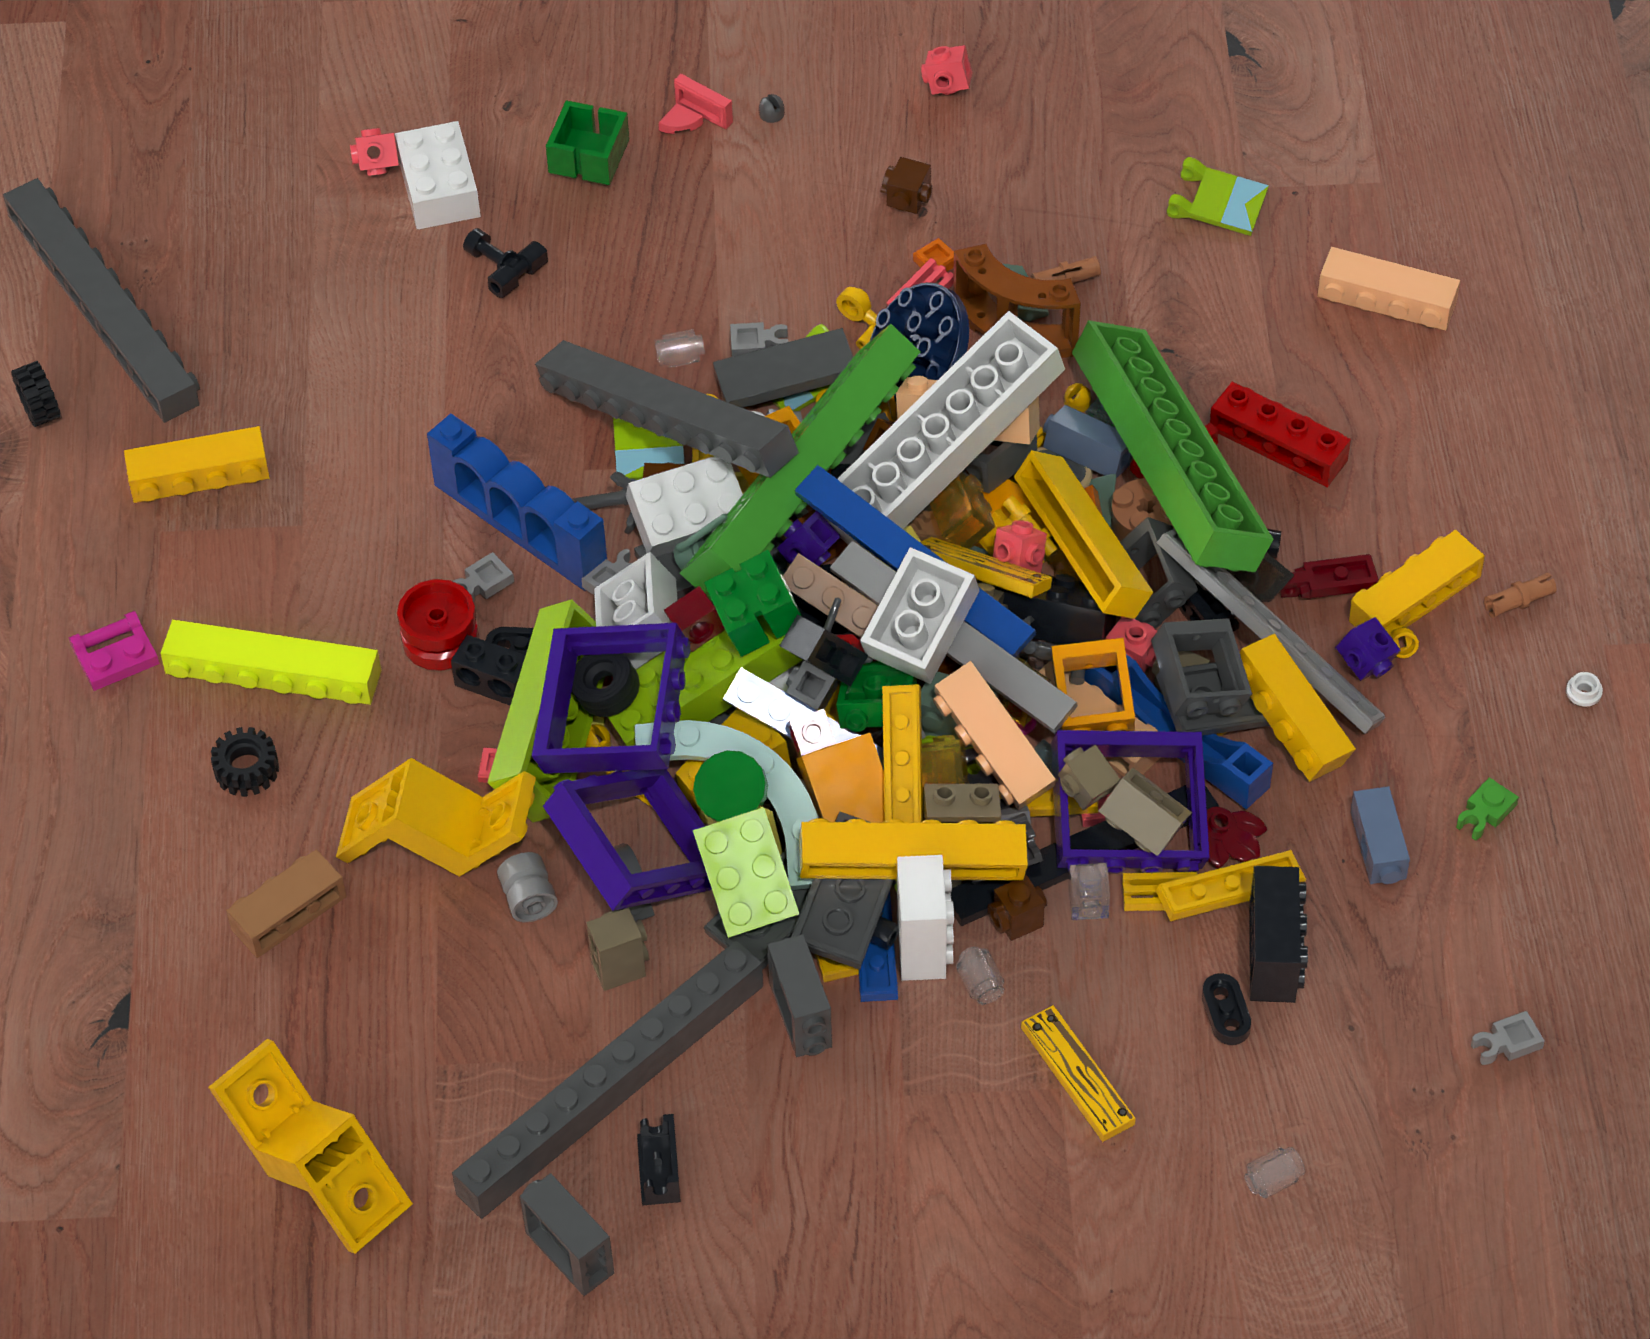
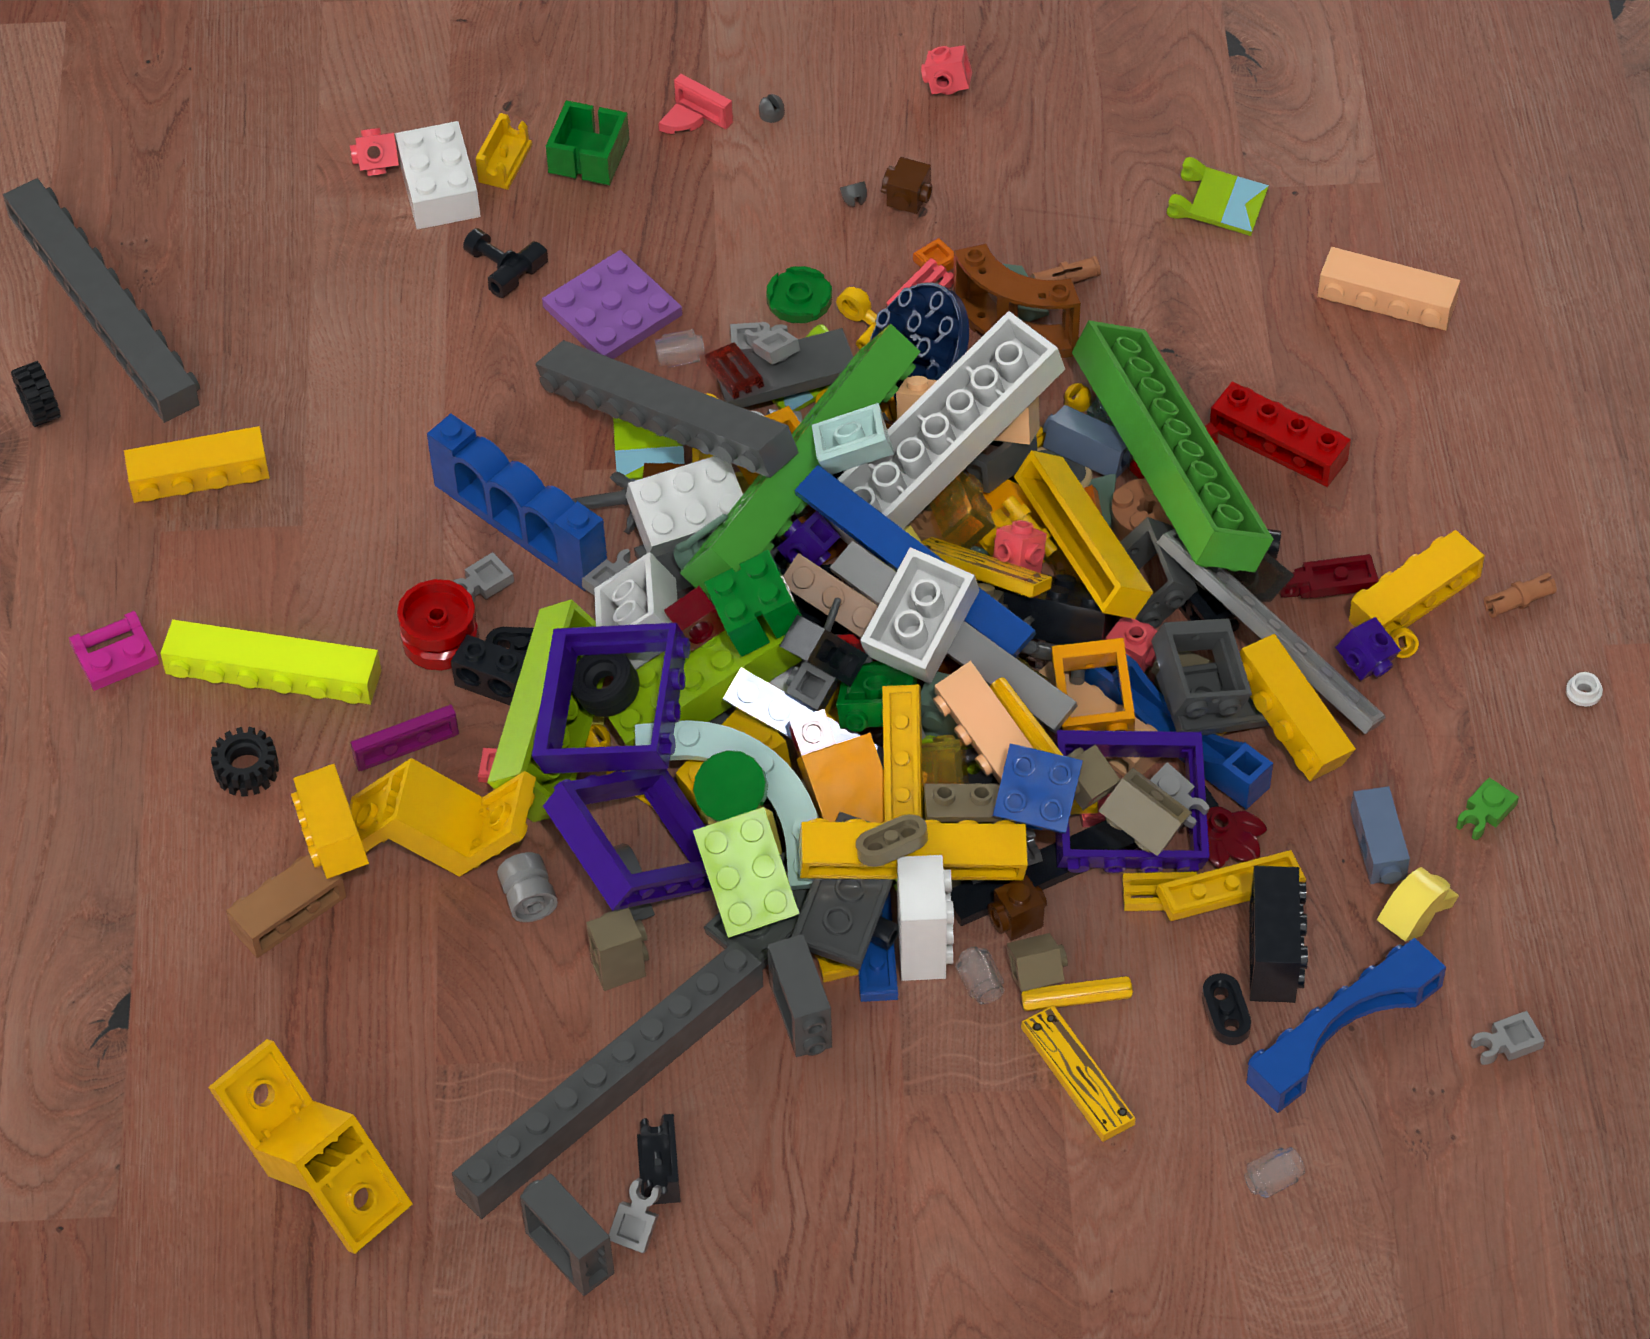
(328, 822): none -> yellow brick
(404, 738): none -> magenta tile
(502, 153): none -> yellow hinge
(612, 306): none -> medium lavender plate
(634, 1221): none -> light grey plate
(741, 382): none -> clear red tile
(772, 345): none -> light grey plate
(799, 295): none -> green tile
(852, 191): none -> dark grey hinge
(852, 439): none -> light aqua slope
(892, 840): none -> dark tan plate
(1023, 717): none -> yellow axle
(1036, 962): none -> dark tan brick
(1037, 788): none -> blue plate
(1077, 993): none -> yellow axle
(1089, 891): clear brick -> none
(1179, 788): none -> light grey plate
(1400, 981): none -> blue arch
(1416, 903): none -> light yellow brick

